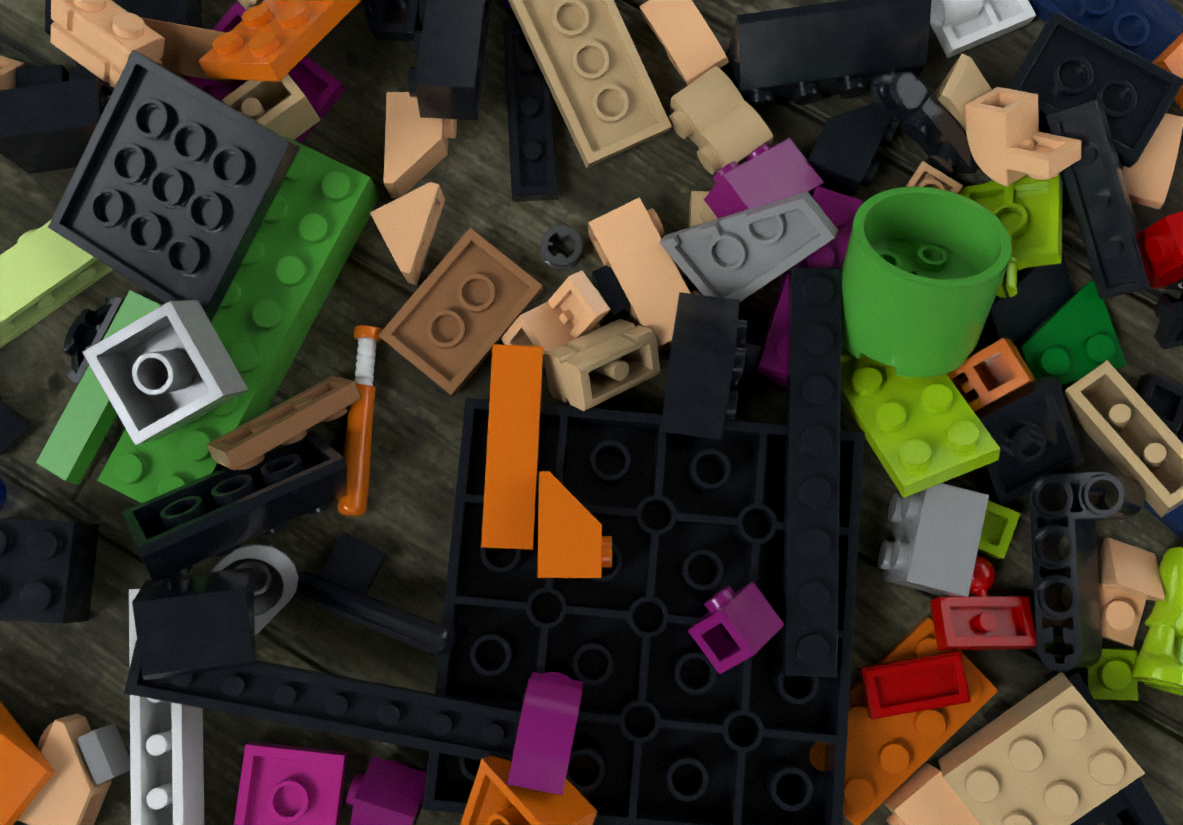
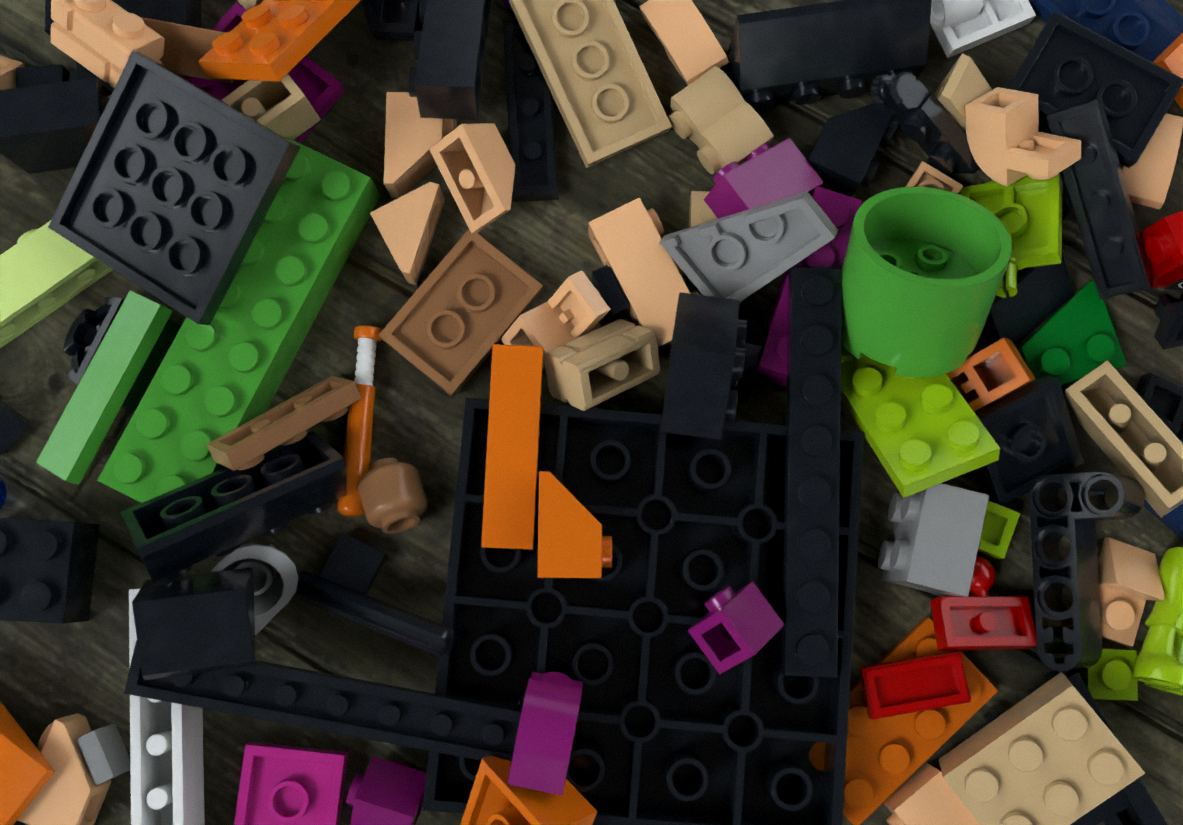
(165, 370): light grey brick -> none
(392, 495): none -> medium nougat head
(476, 172): none -> light nougat slope
(559, 261): dark grey bush -> none

